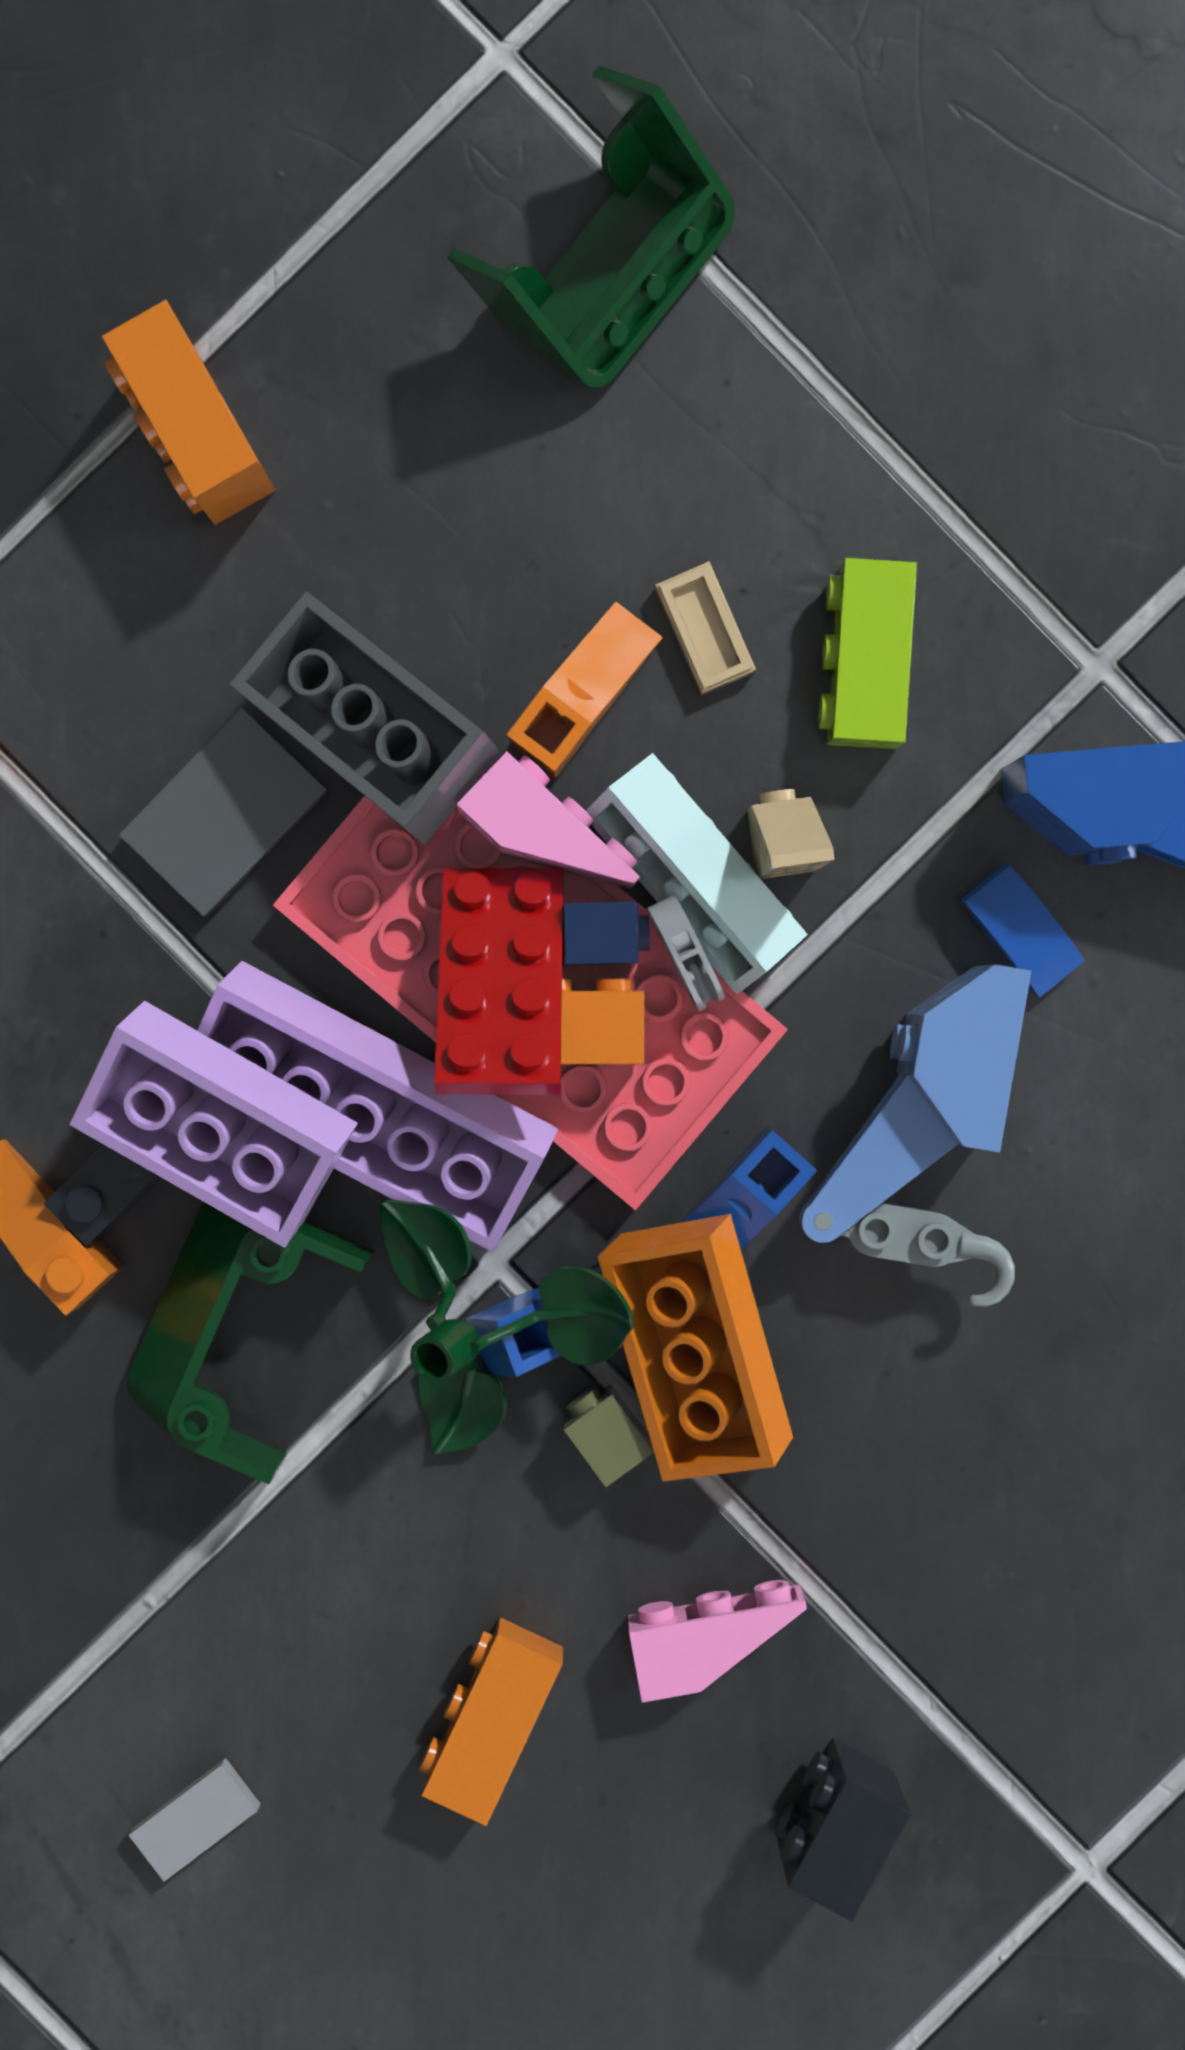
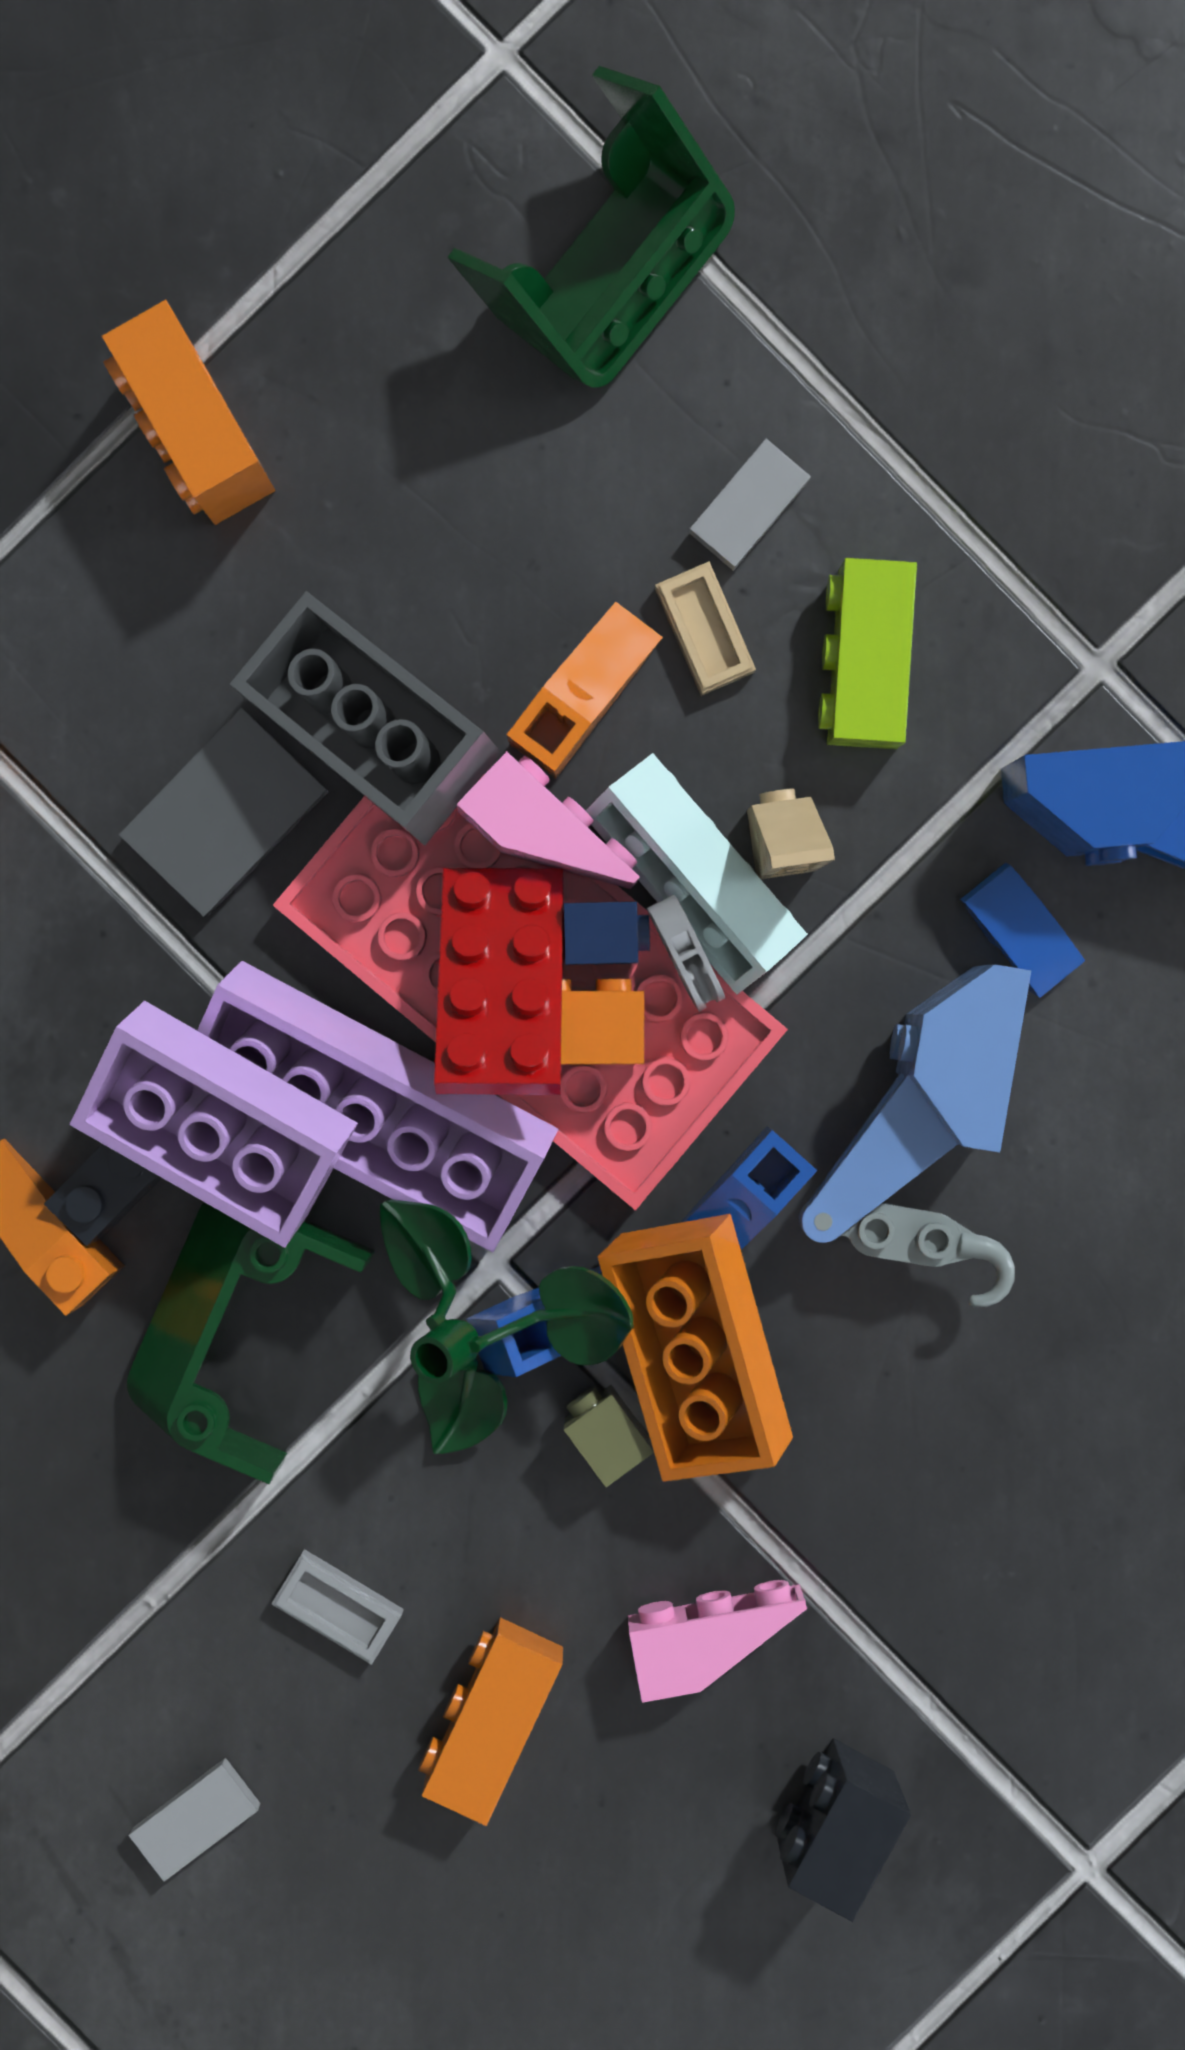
(337, 1606): none -> light grey tile
(749, 504): none -> light grey tile

